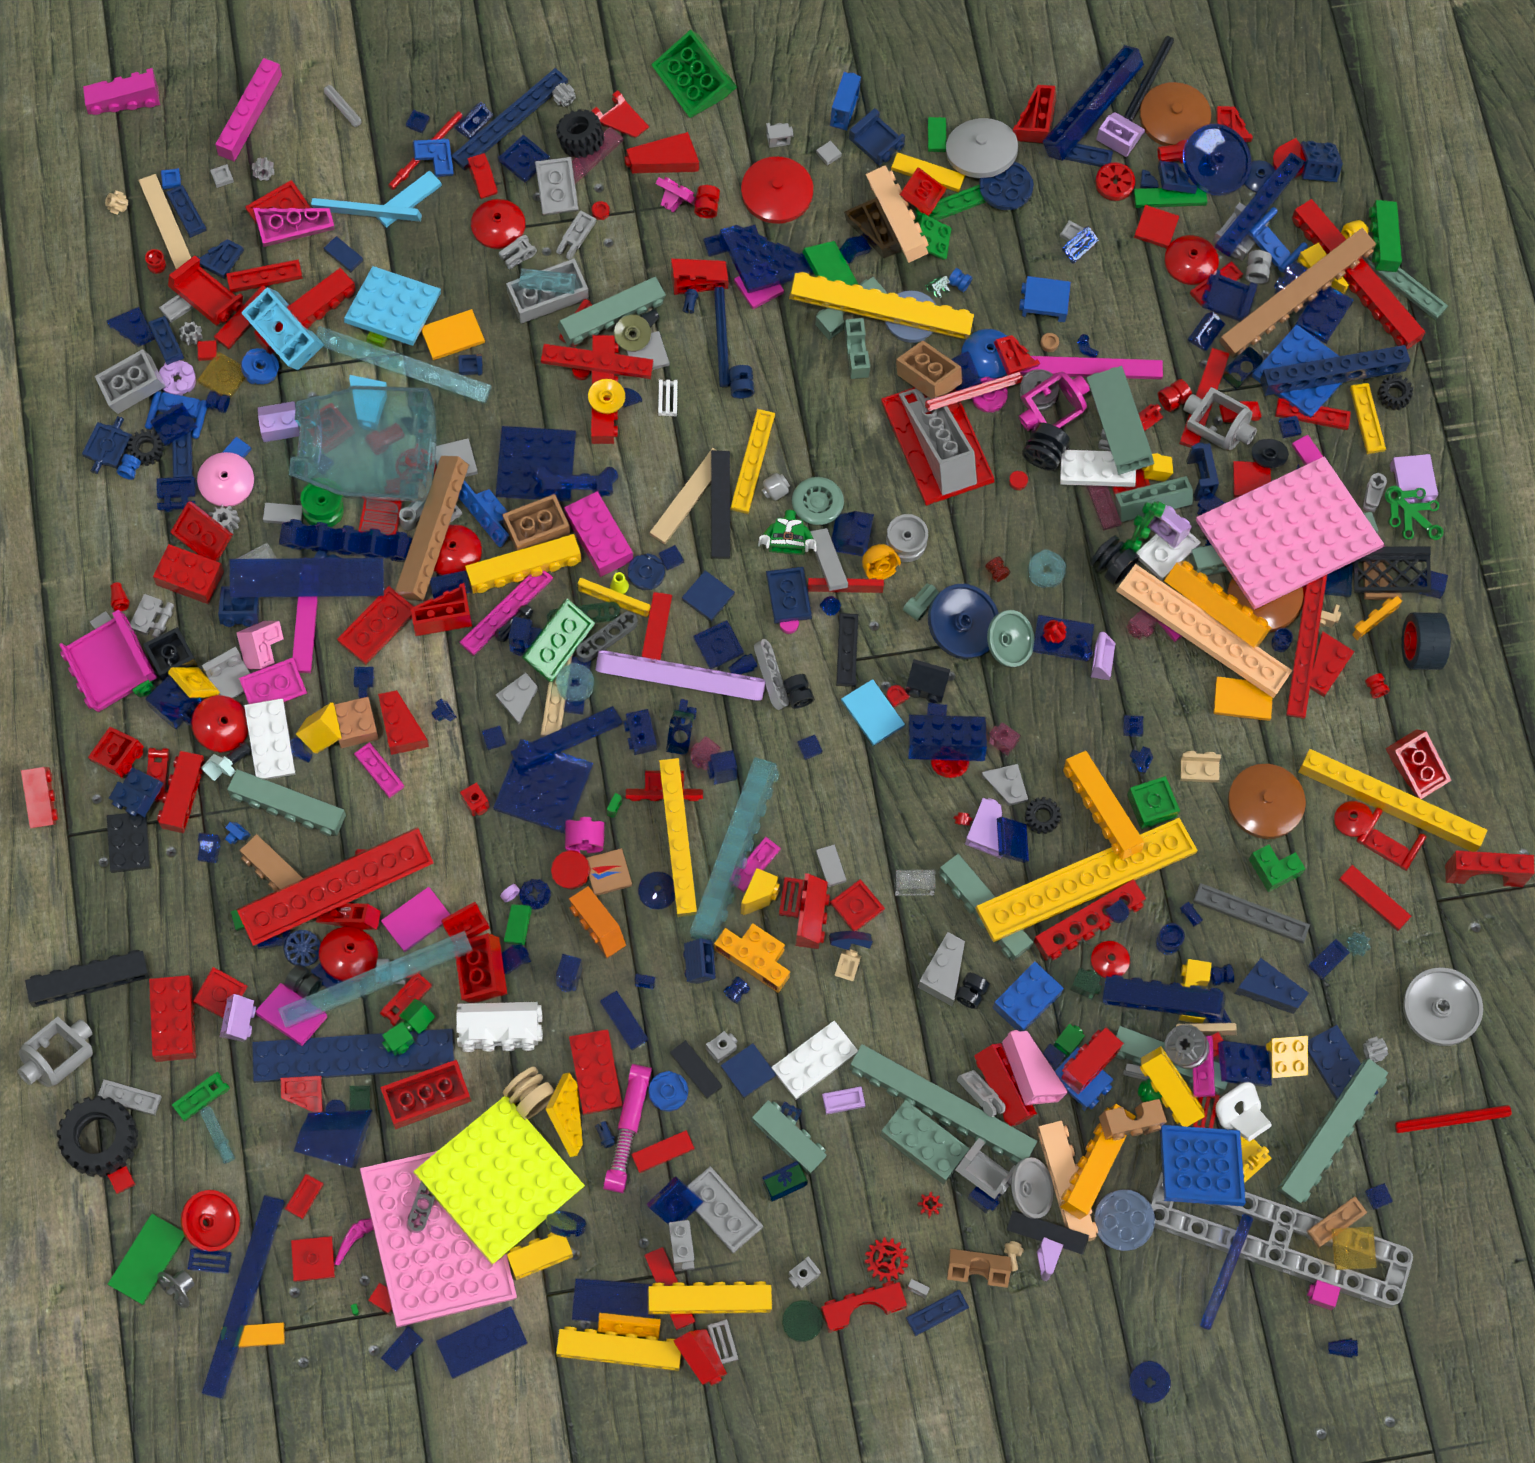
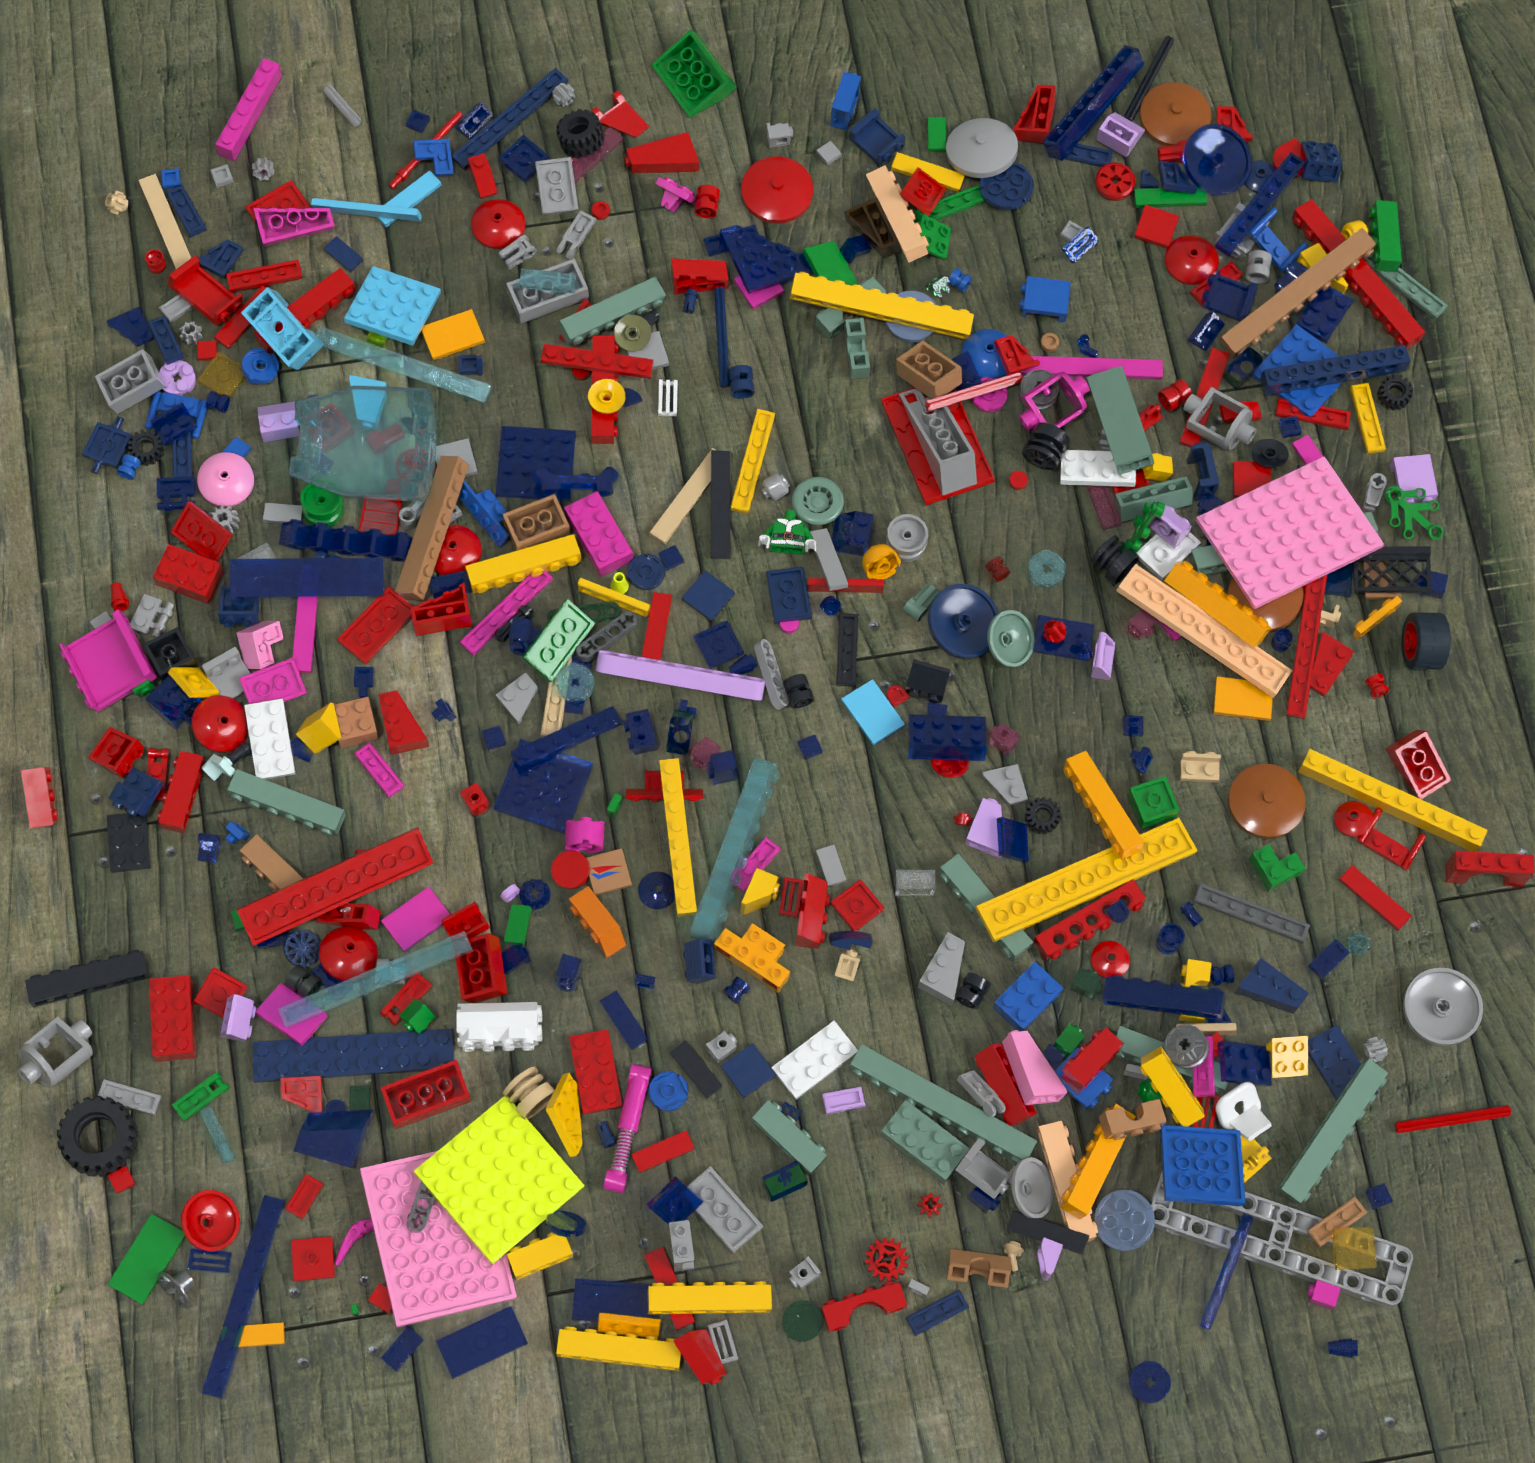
(122, 93): dark pink wedge -> none
(397, 1039): green brick -> none

